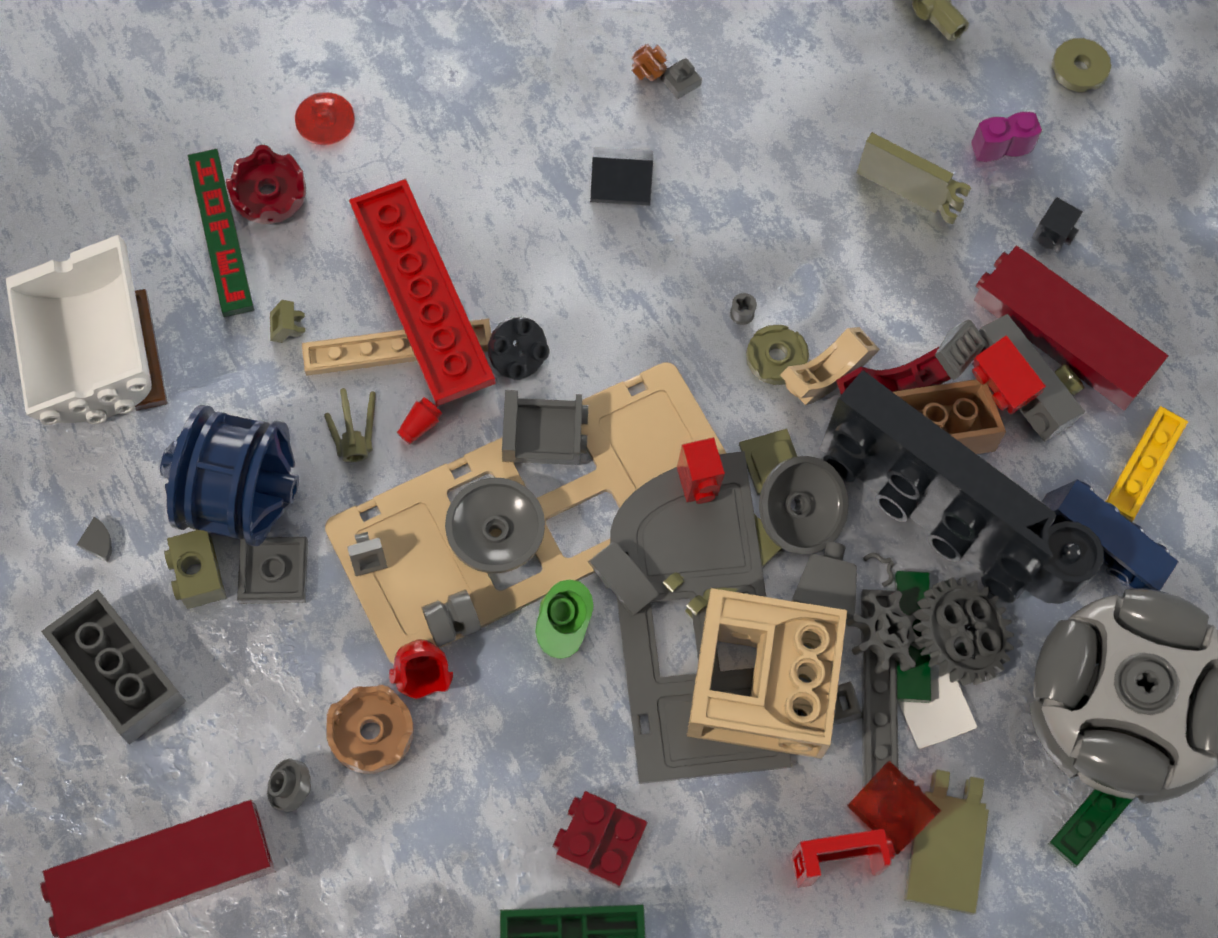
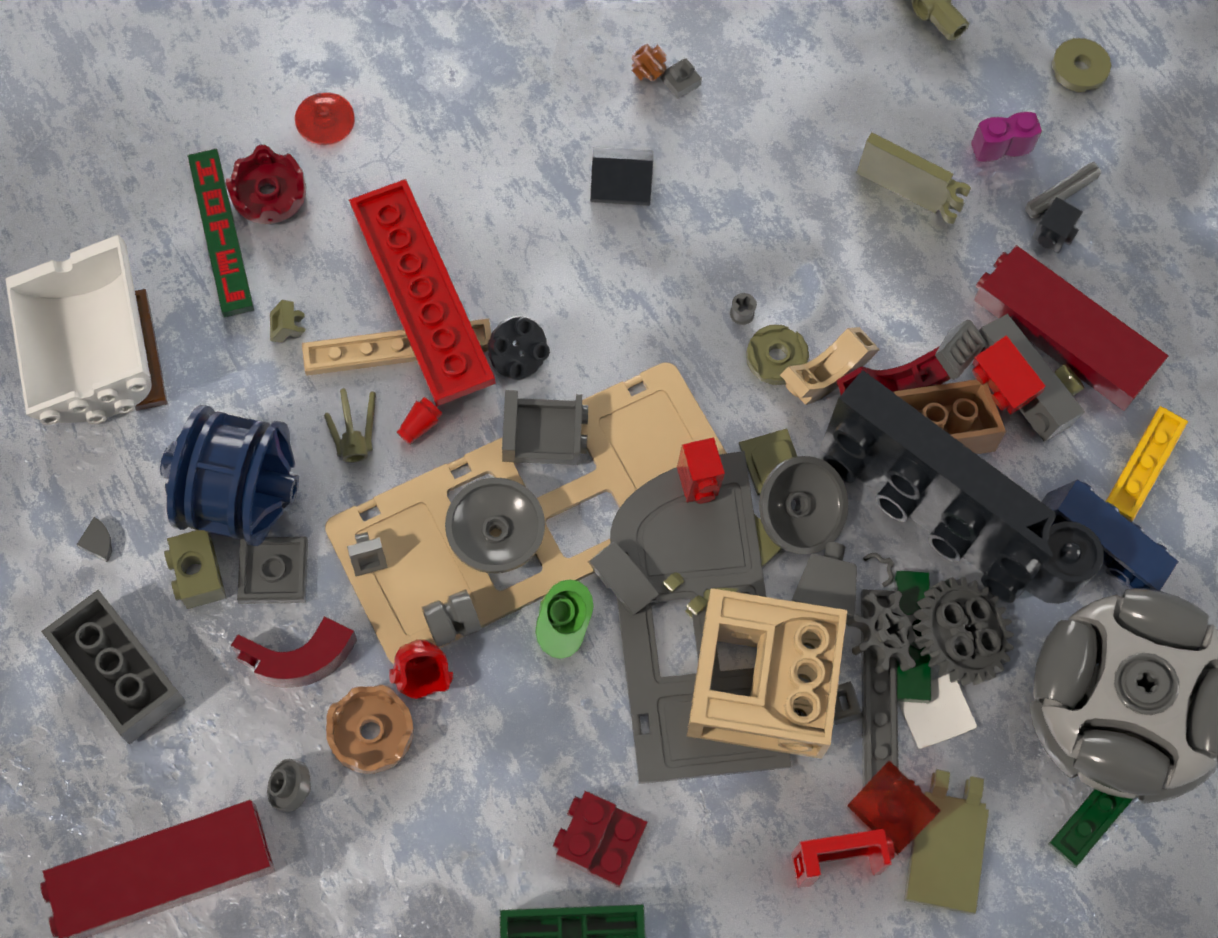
(303, 665): none -> dark red arch
(1063, 189): none -> dark grey axle

